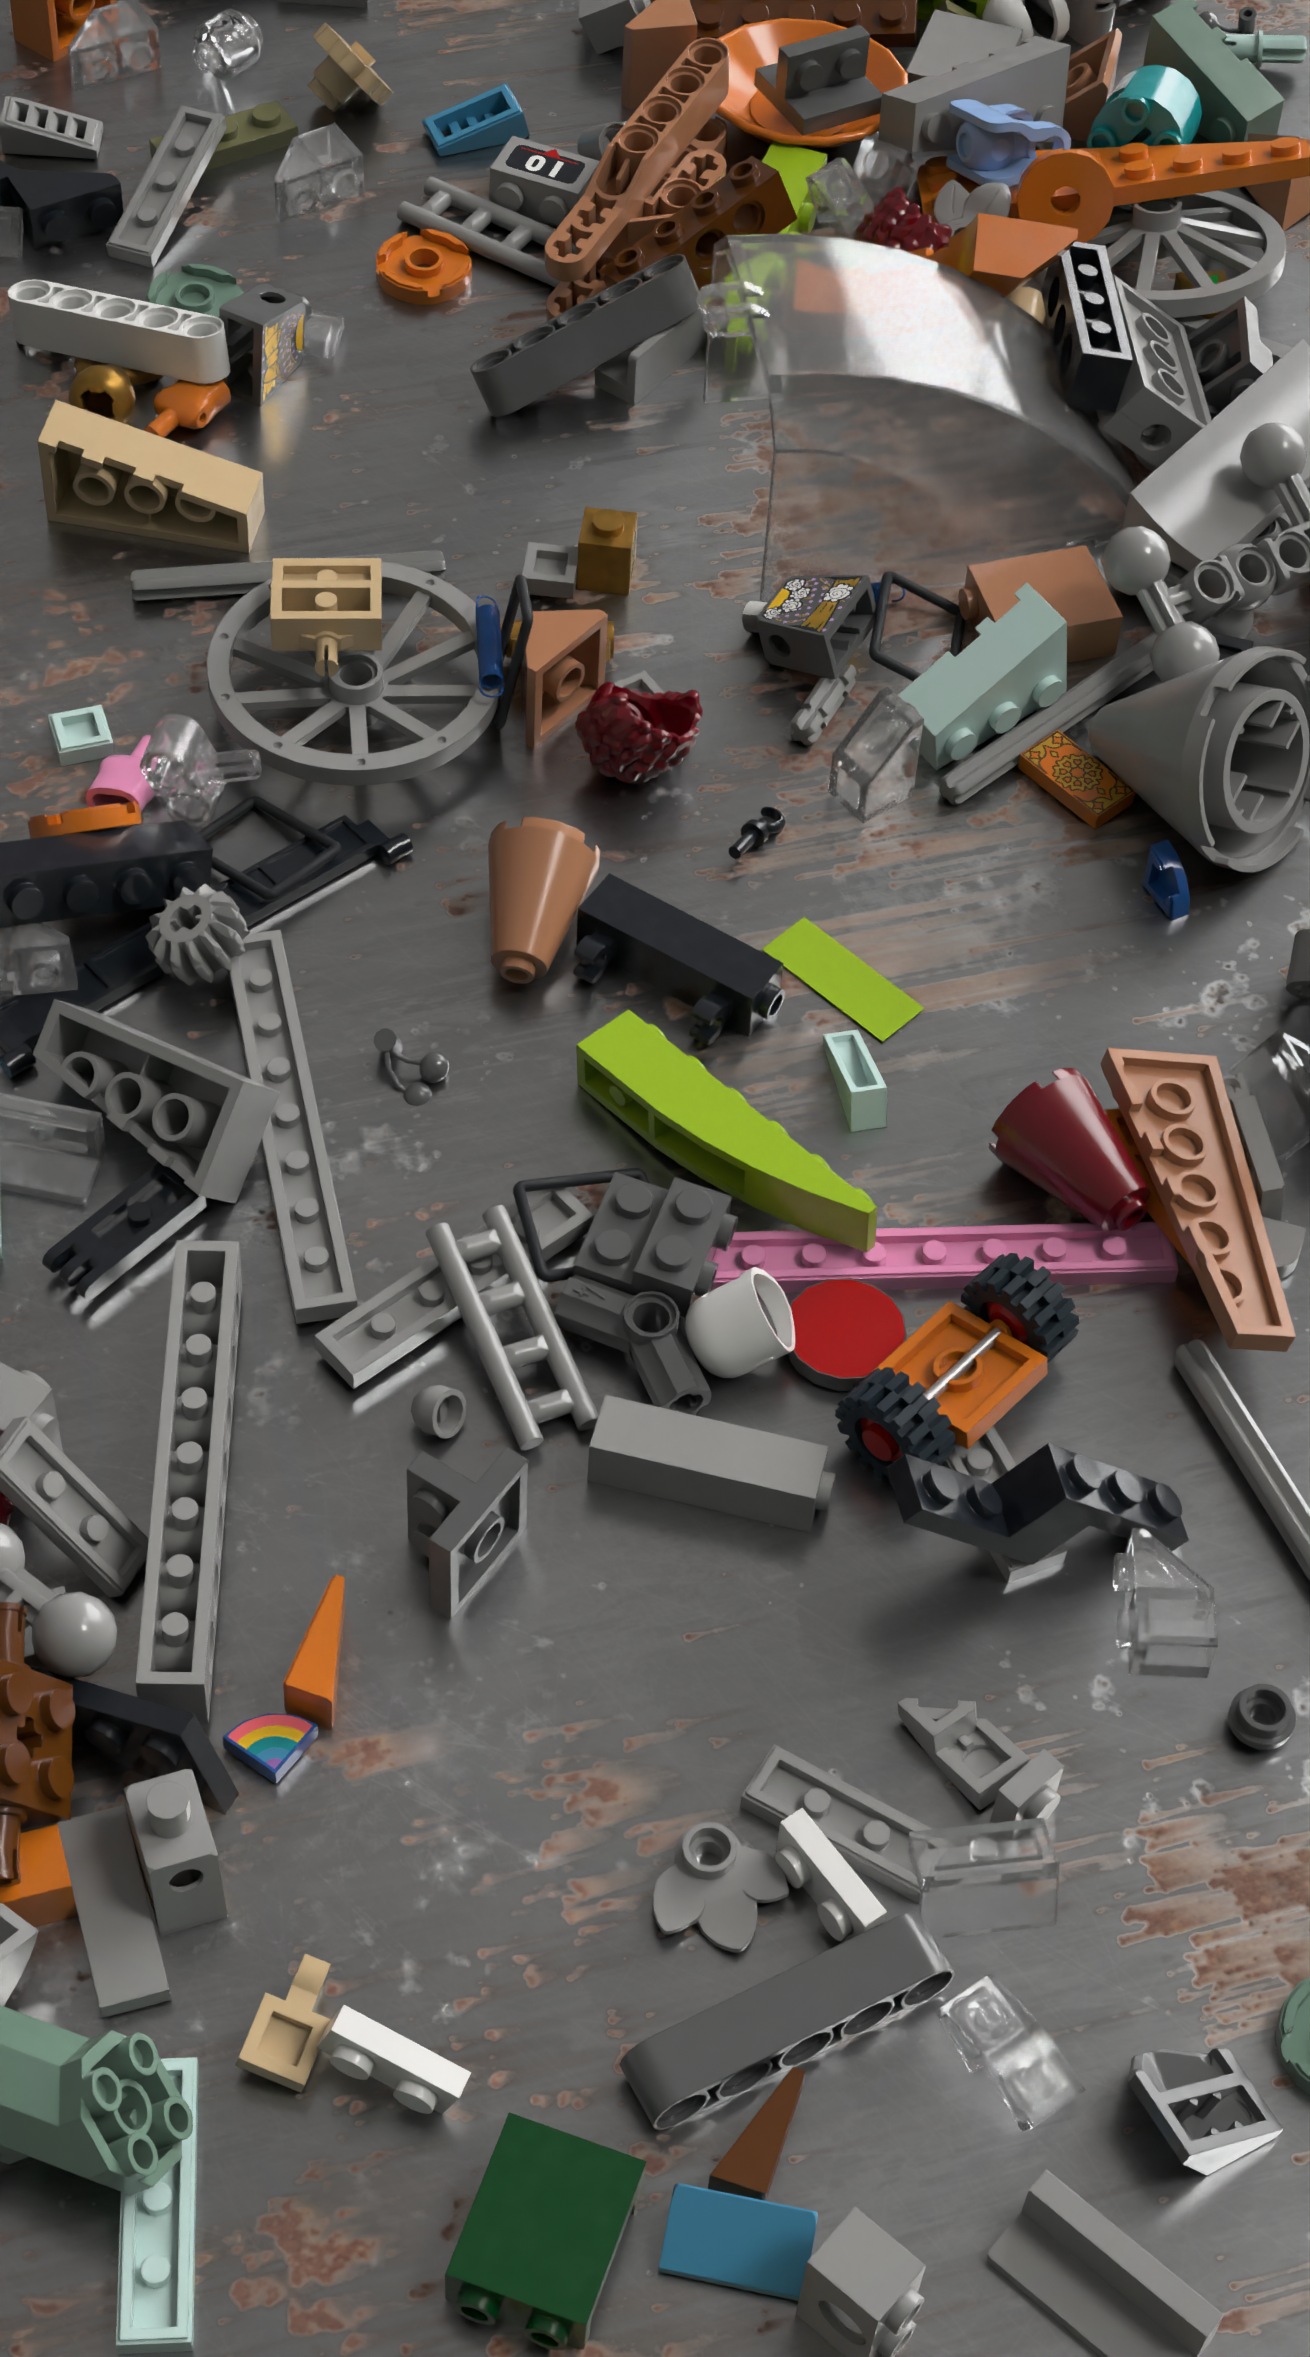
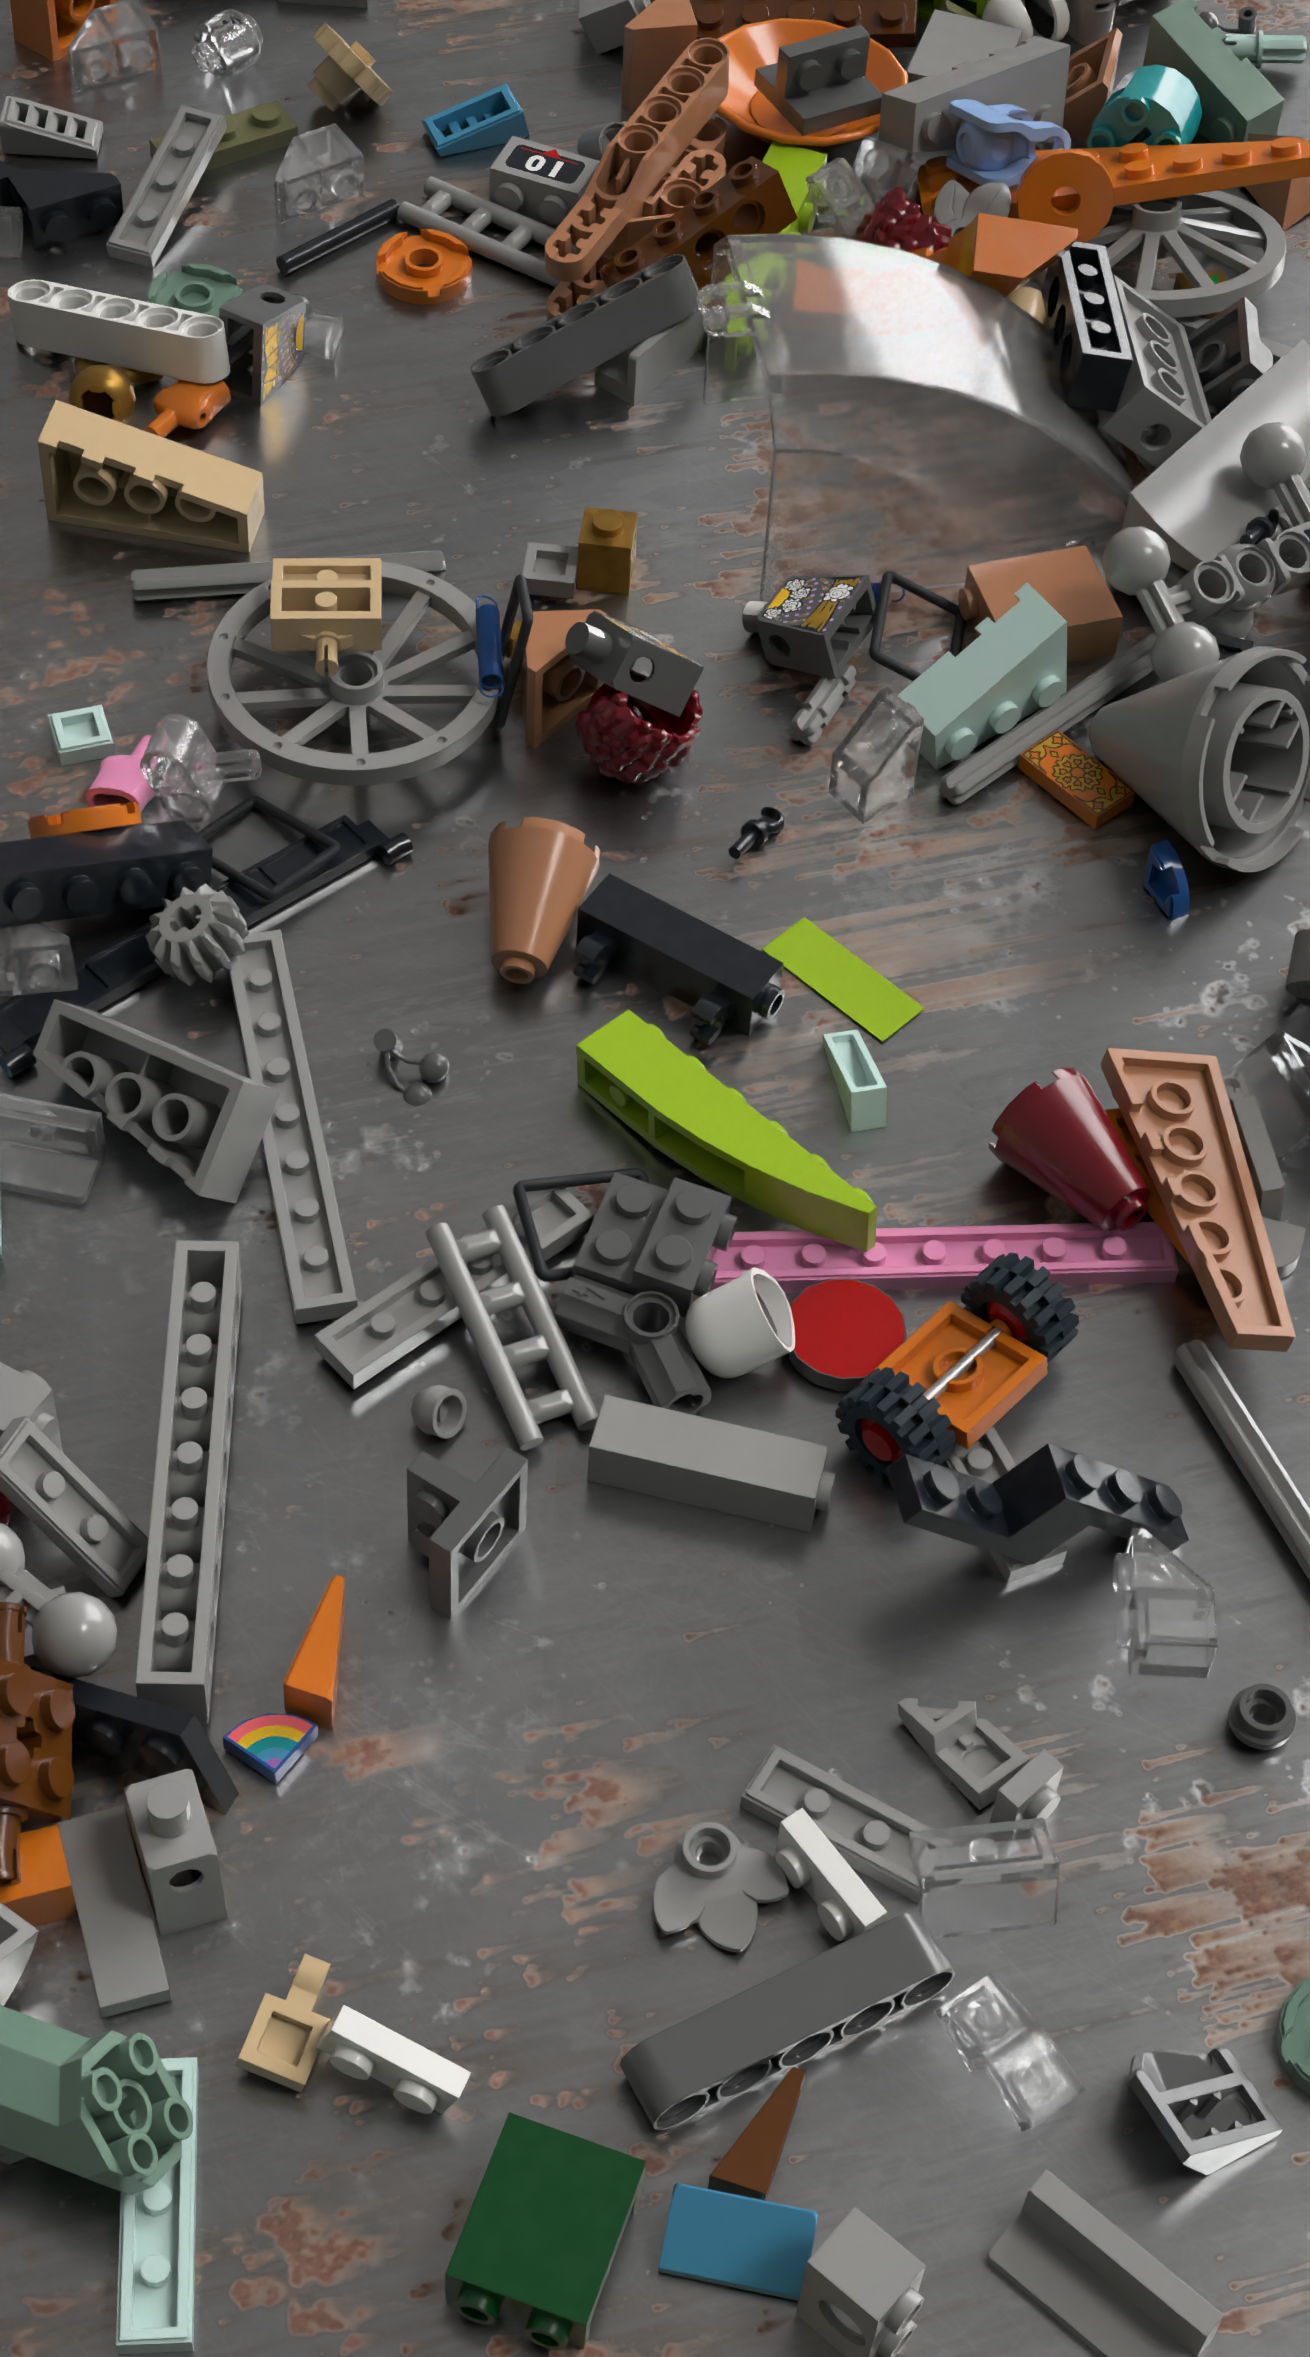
(124, 1231): black hinge -> none
(337, 237): none -> black bar
(610, 649): none -> dark grey torso
(1260, 528): none -> black hand

